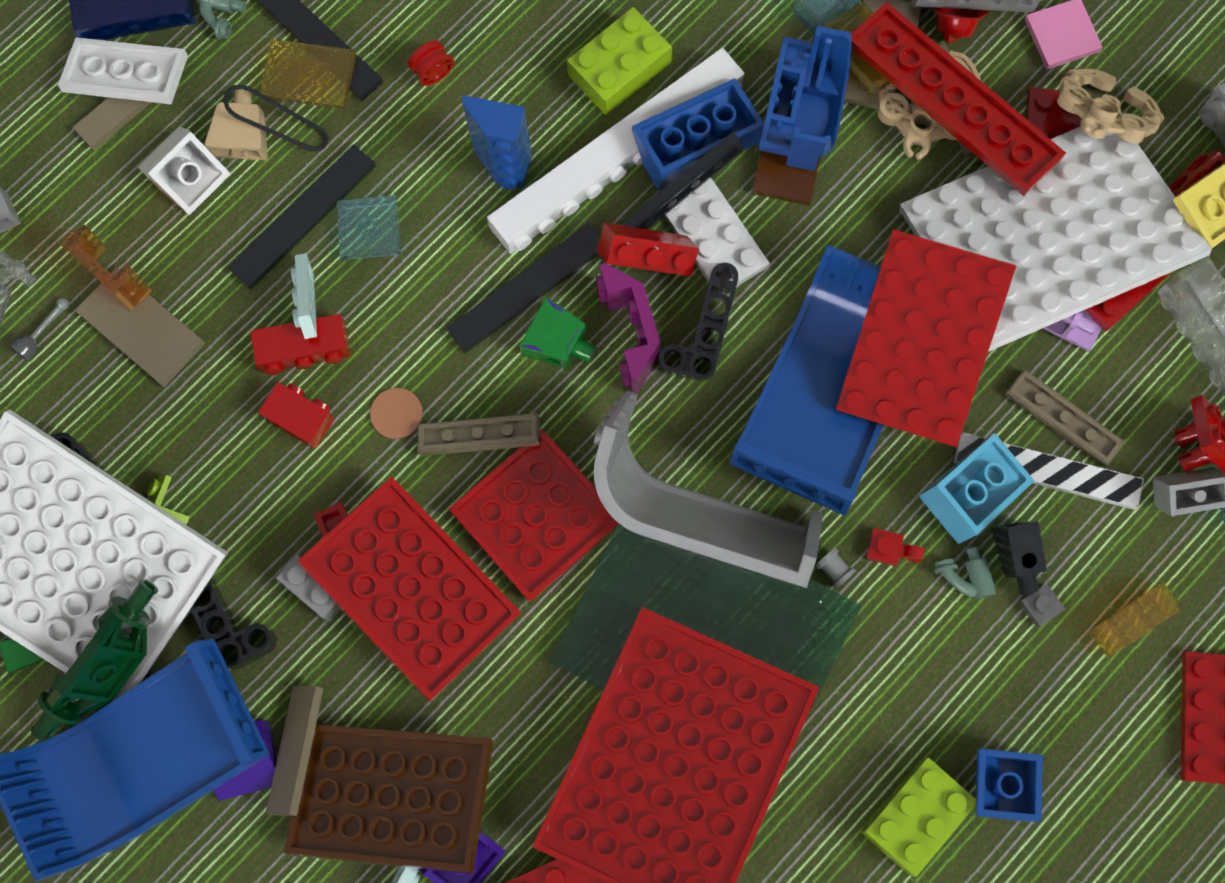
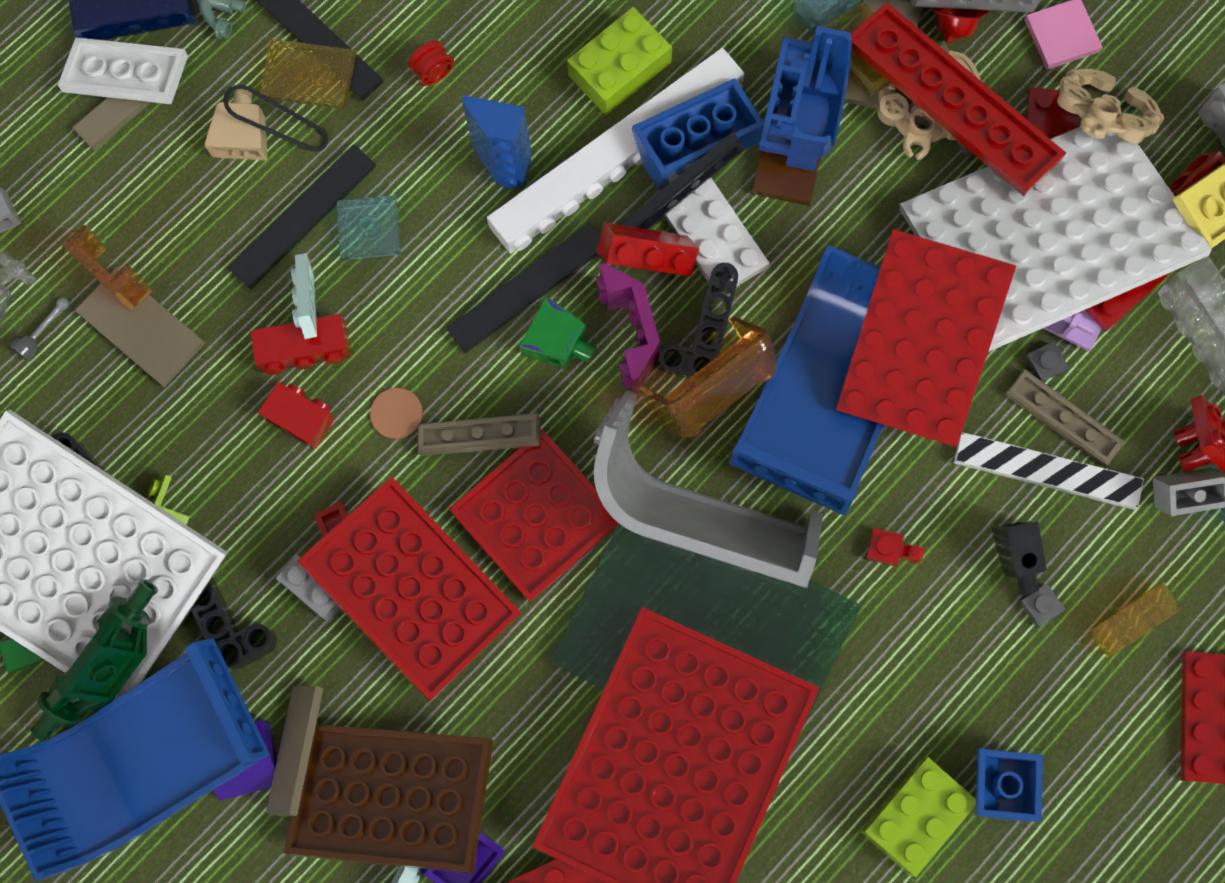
(184, 170): white slope -> none
(716, 384): none -> clear orange windscreen
(835, 568): light grey bush -> none
(976, 489): medium azure slope -> none
(979, 574): sand green plant -> none
(1046, 362): none -> dark grey plate

